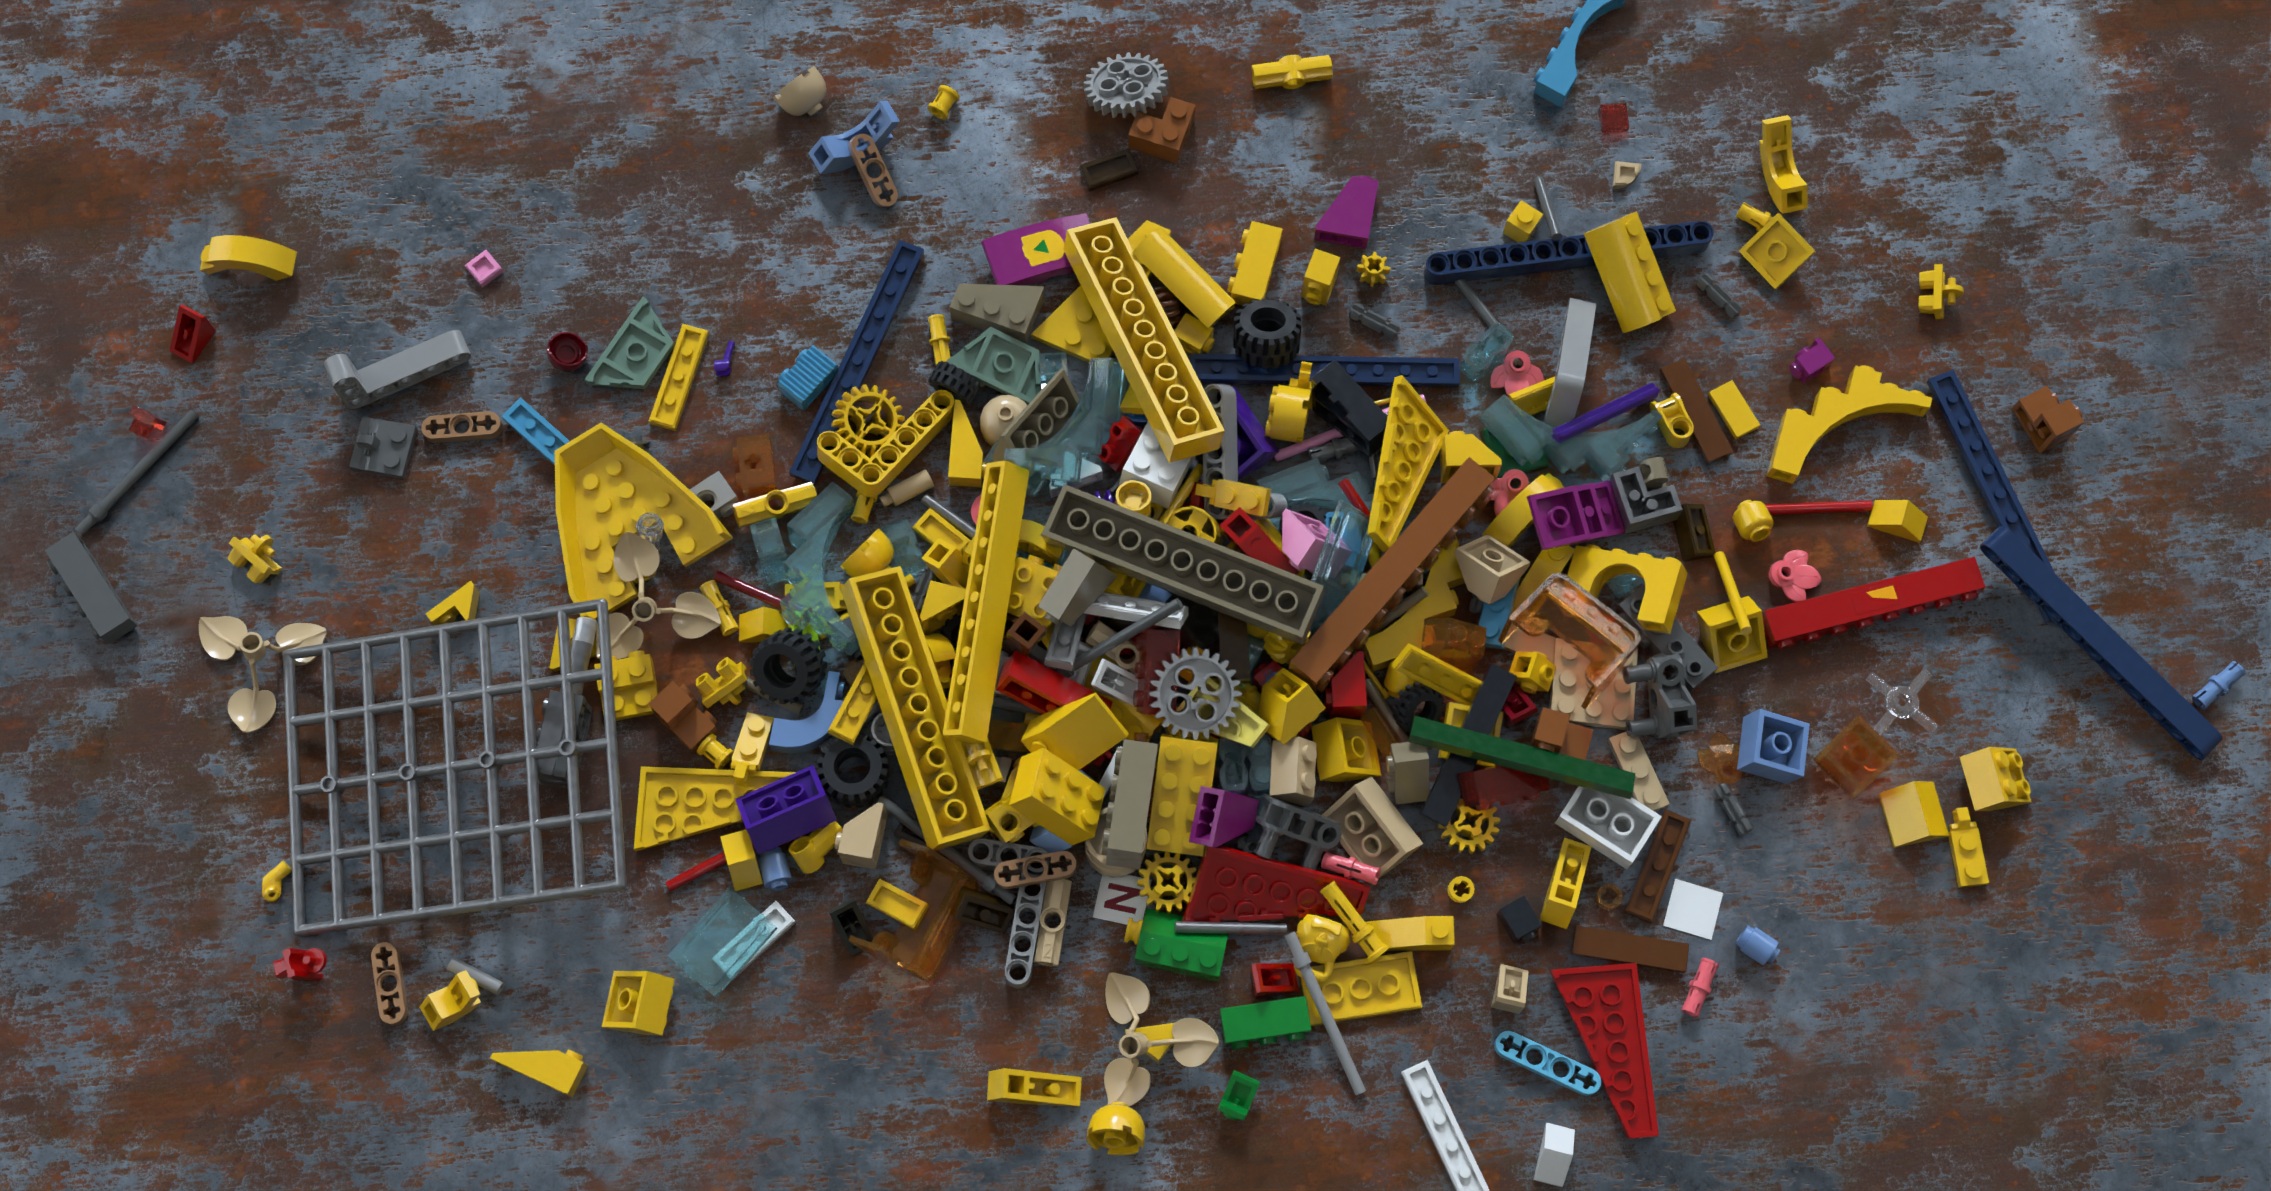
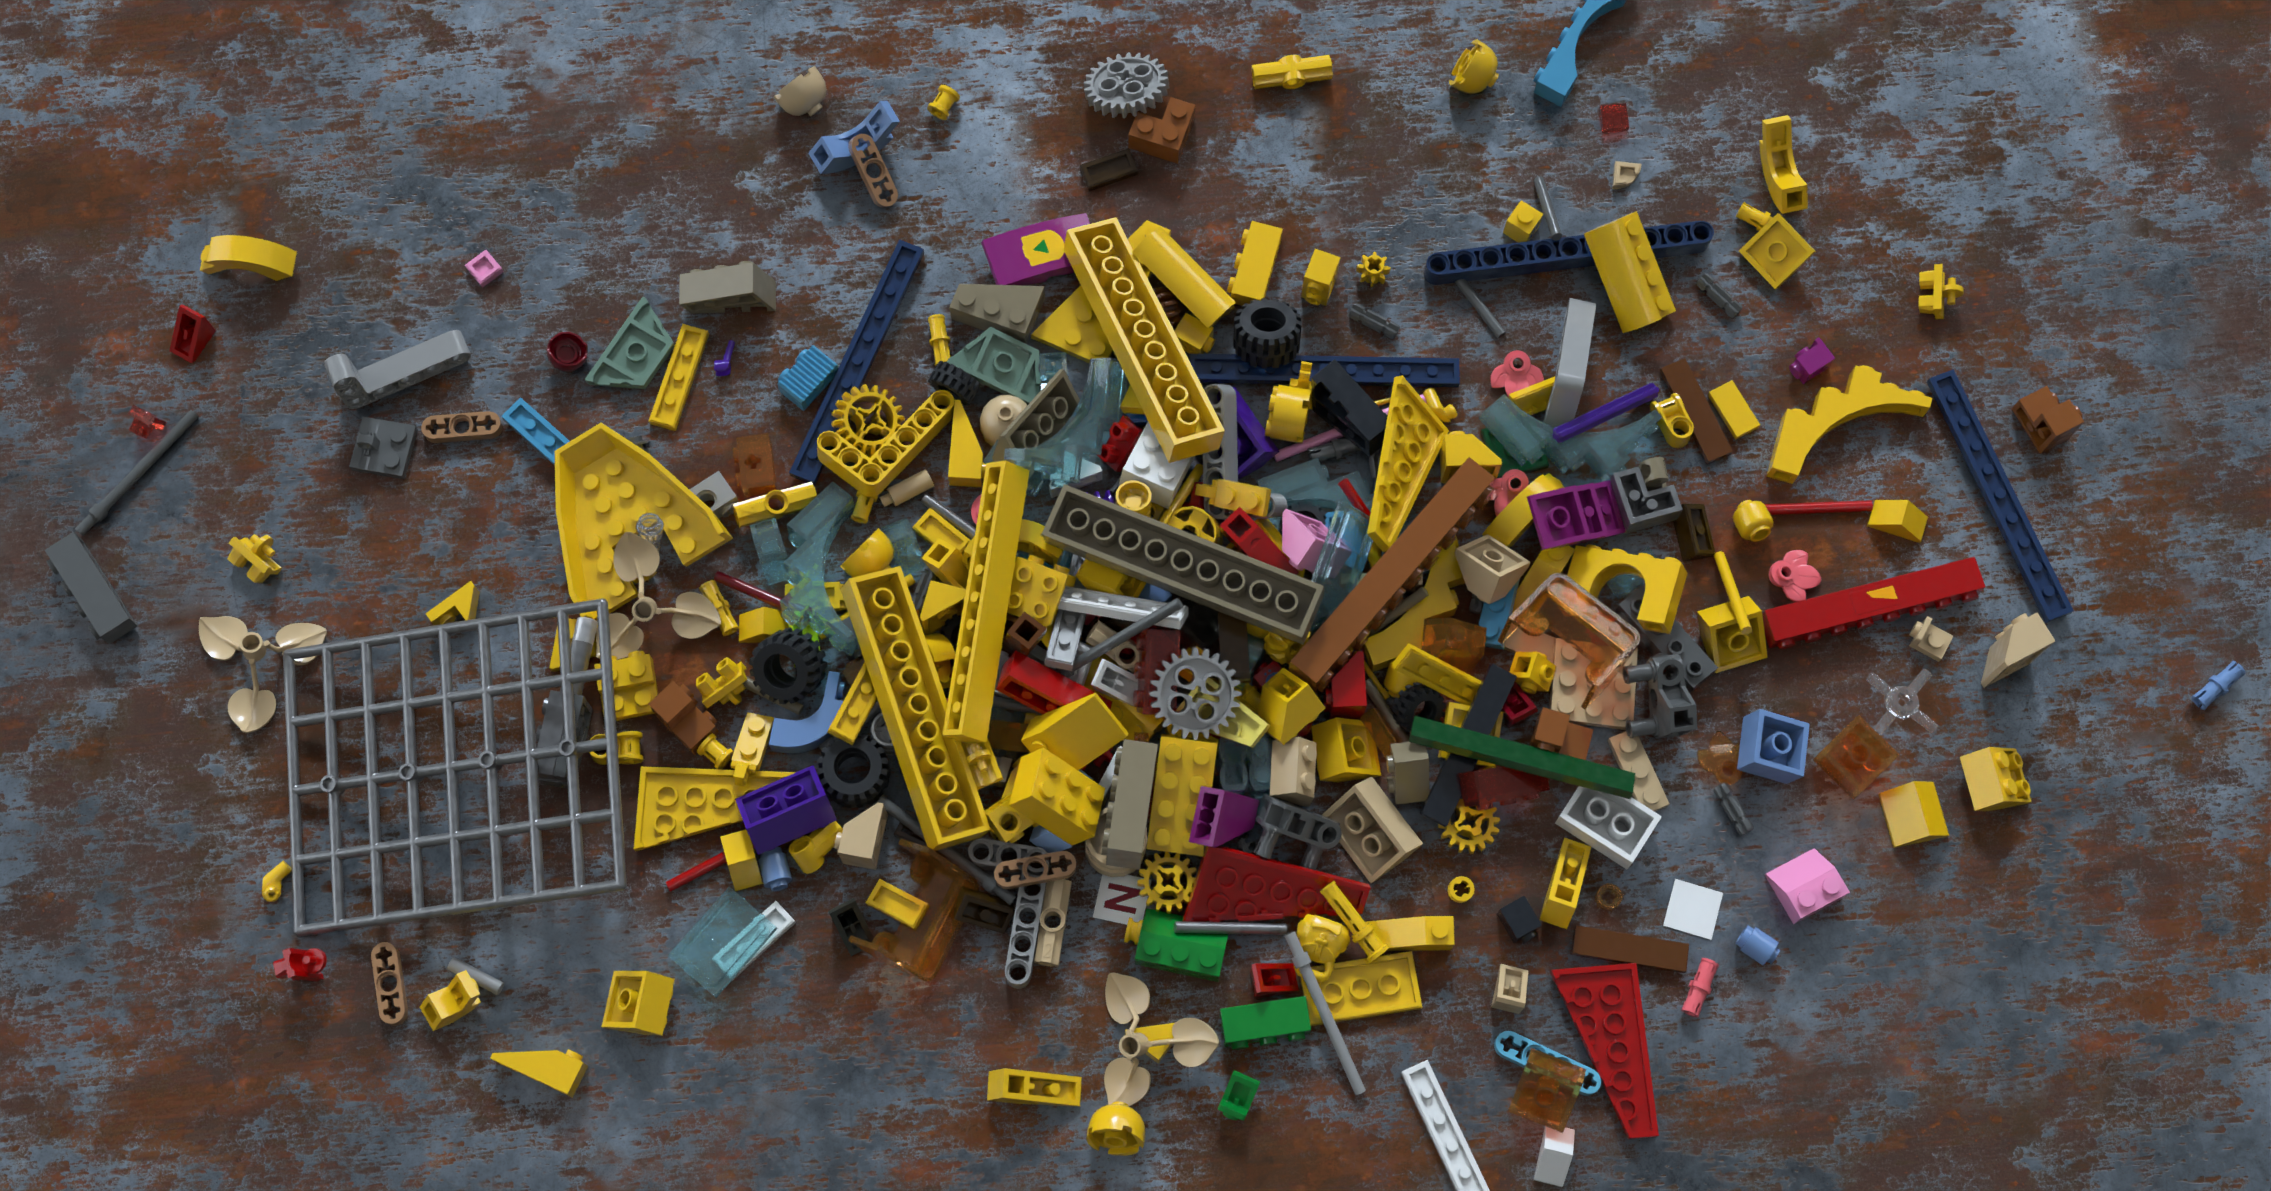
(624, 740): none -> yellow piece
(727, 287): none -> dark tan wedge
(1075, 588): dark tan slope -> none
(1333, 863): coral pin -> none
(1350, 214): magenta slope -> none
(1432, 400): none -> yellow arm
(1475, 69): none -> yellow cylinder
(1486, 352): clear light blue brick -> none
(1547, 1090): none -> clear orange brick
(1658, 866): reddish brown tile -> none
(1807, 885): none -> bright pink slope
(1930, 639): none -> tan bracket
(1967, 850): yellow hinge -> none
(2016, 647): none -> tan slope
(2101, 643): dark blue beam -> none

